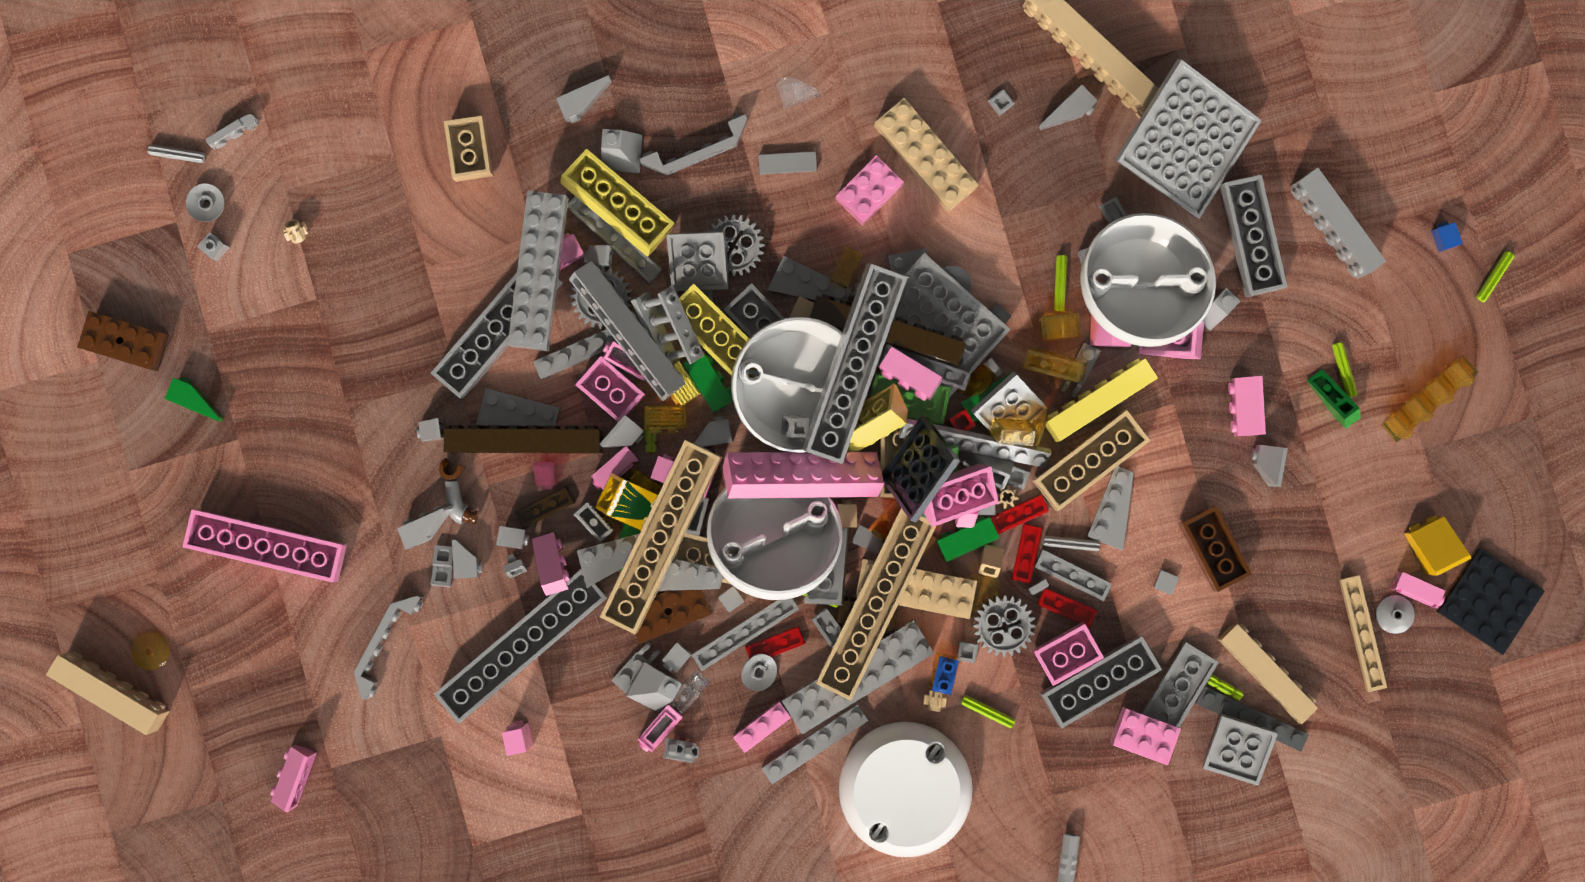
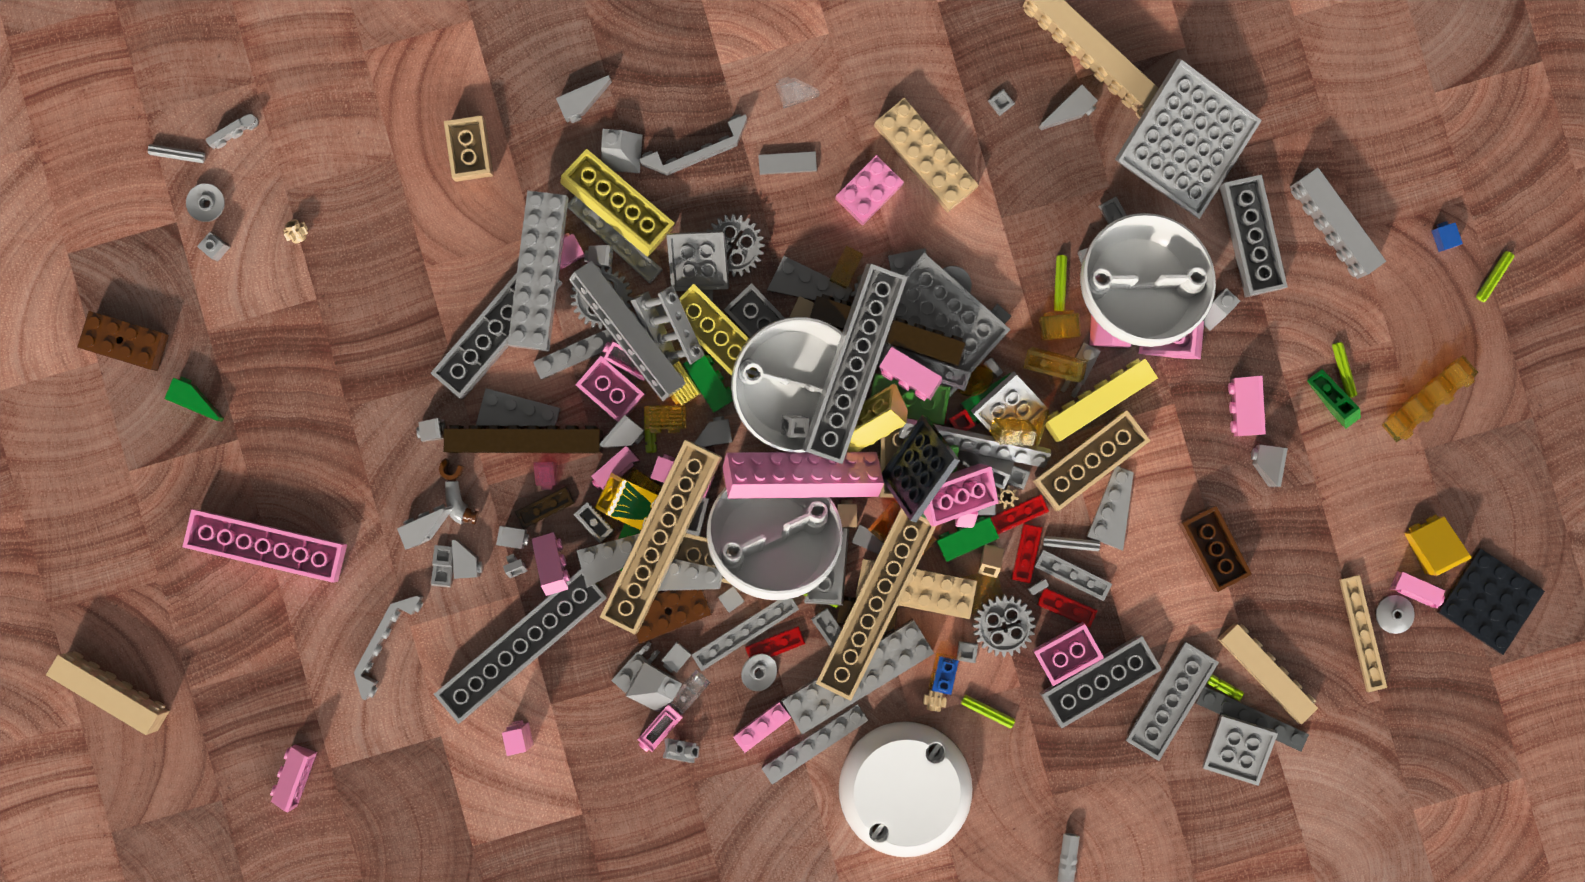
(159, 650): clear yellow dish -> none
(1145, 735): bright pink brick -> none
(1166, 582): light grey tile -> none

